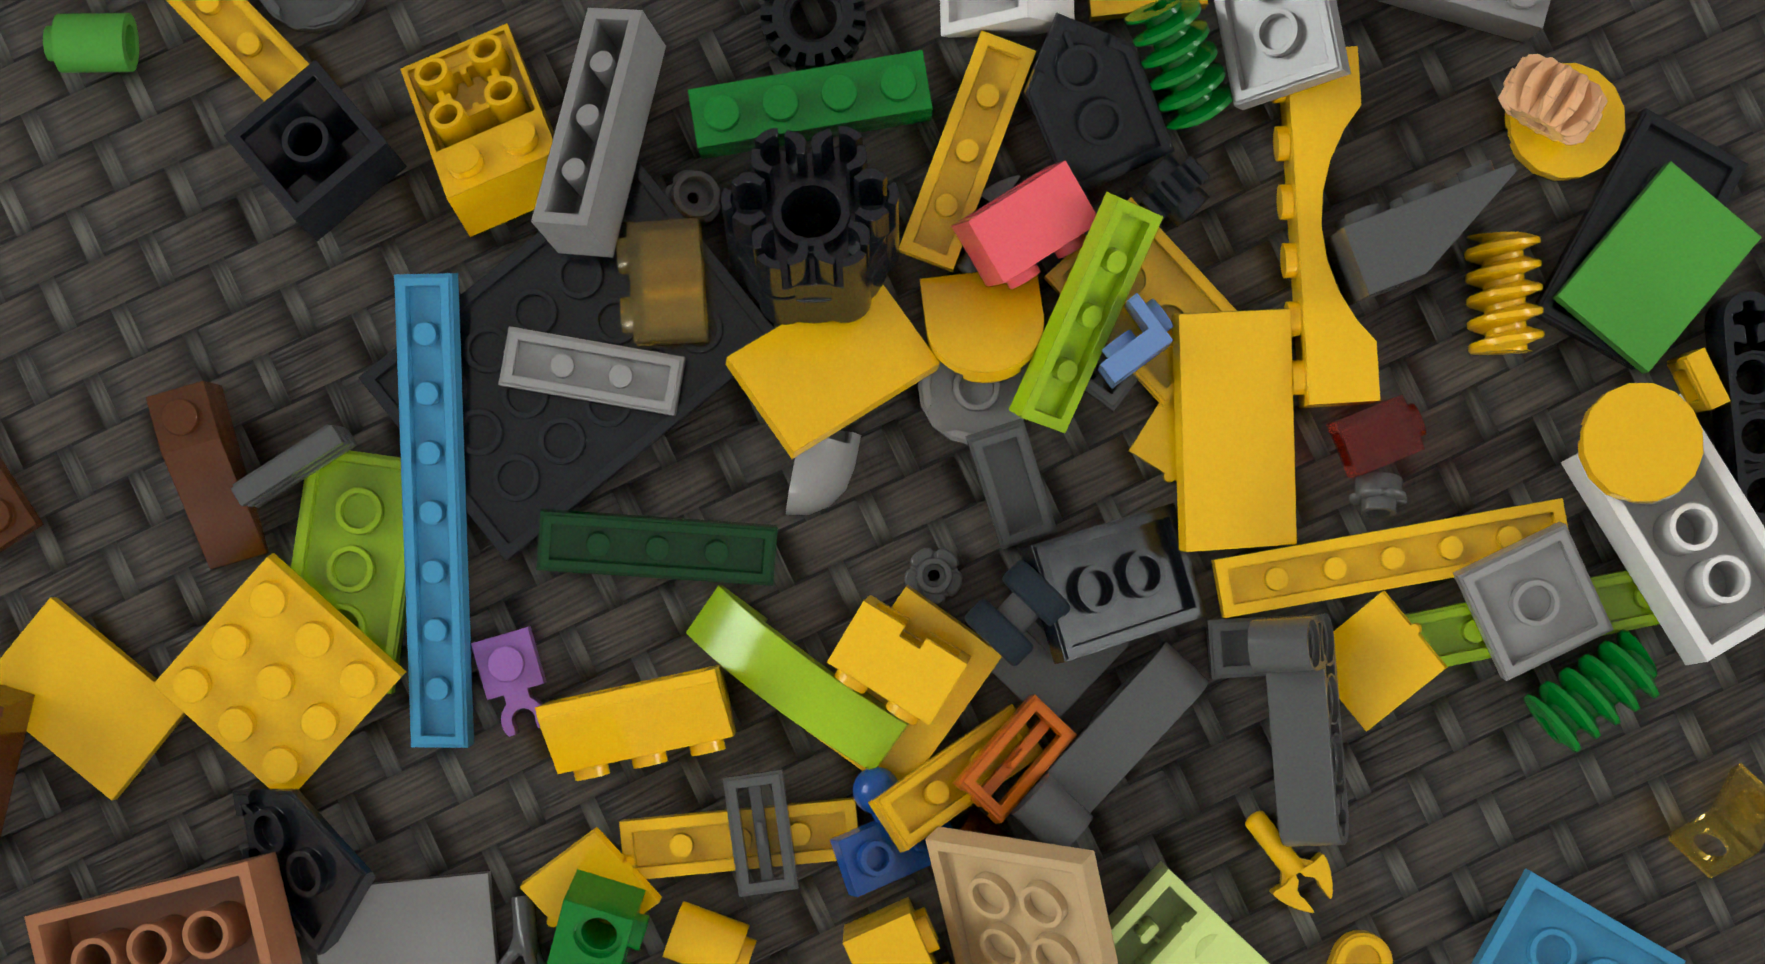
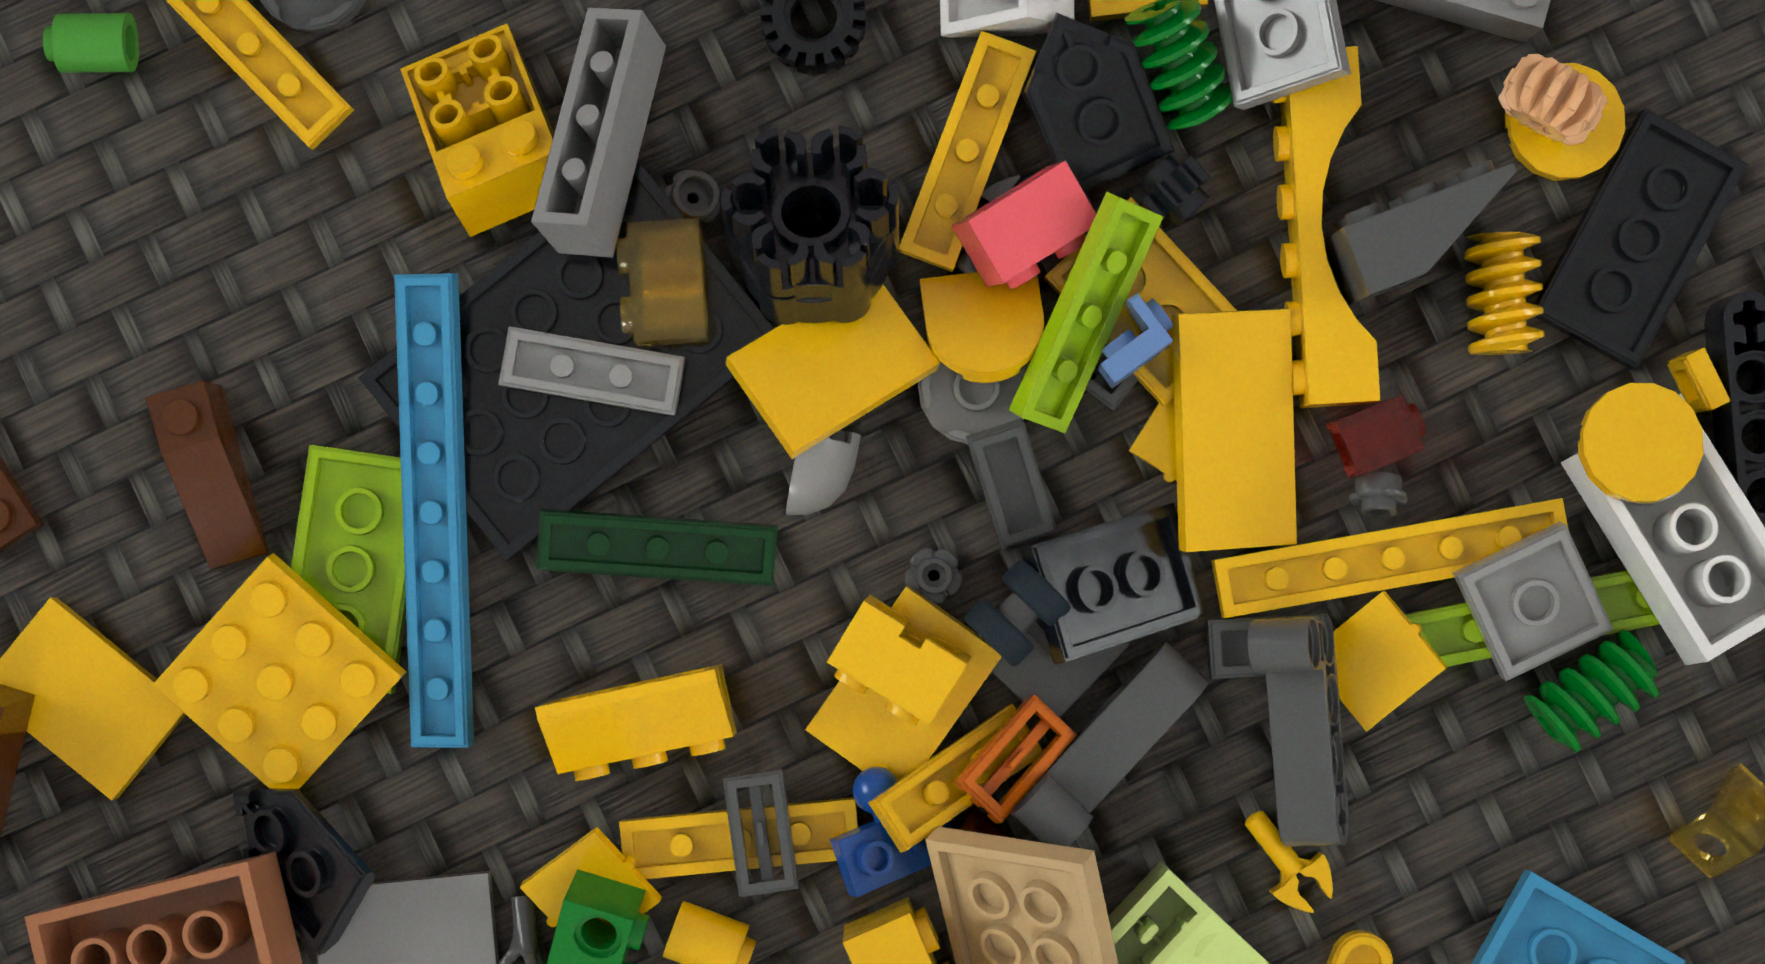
(293, 465): dark grey tile -> none
(315, 151): black slope -> none
(510, 668): medium lavender plate -> none
(794, 680): lime slope -> none
(849, 94): green brick -> none
(1657, 267): bright green tile -> none

